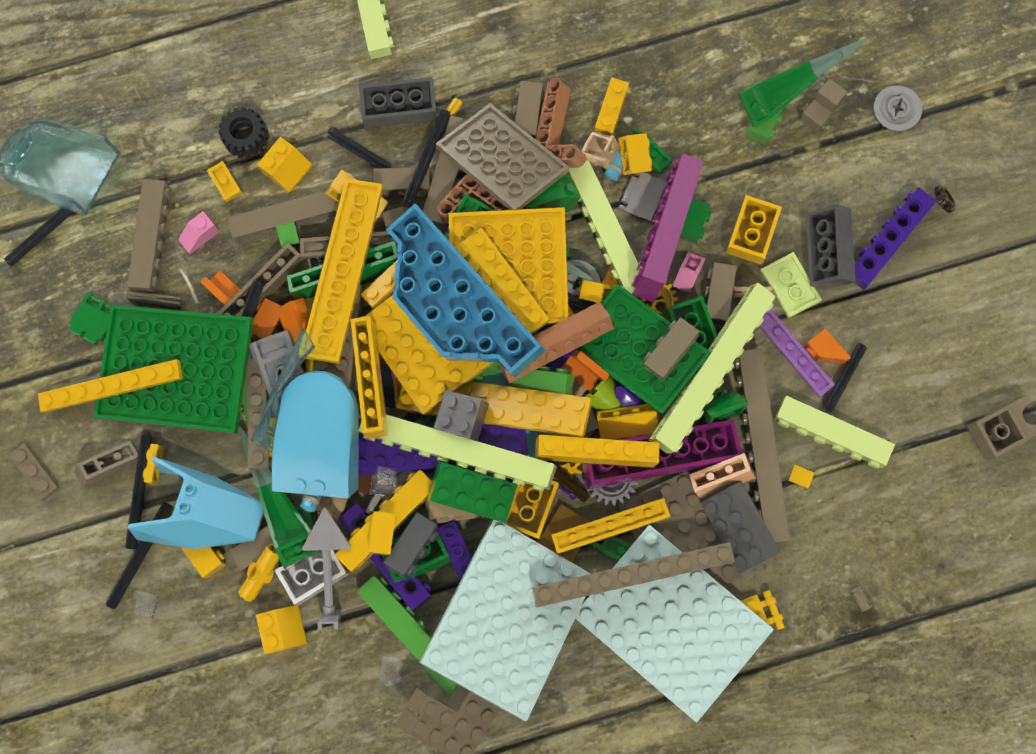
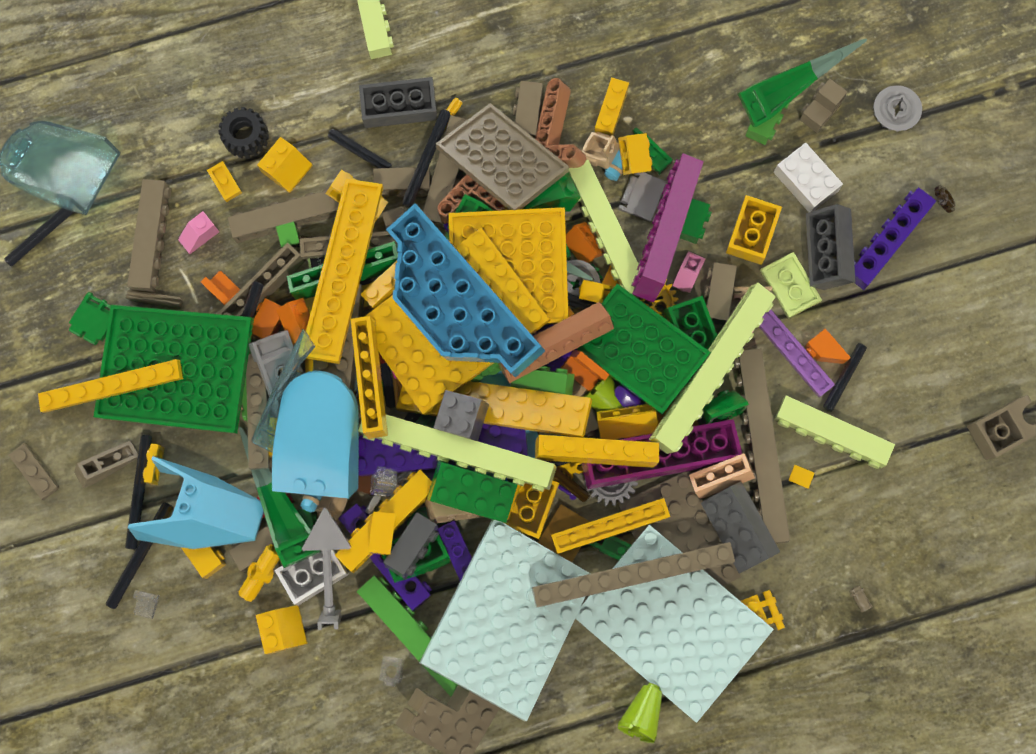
(583, 243): none -> orange panel
(643, 714): none -> lime cone
(670, 348): dark tan brick -> none
(808, 178): none -> white brick

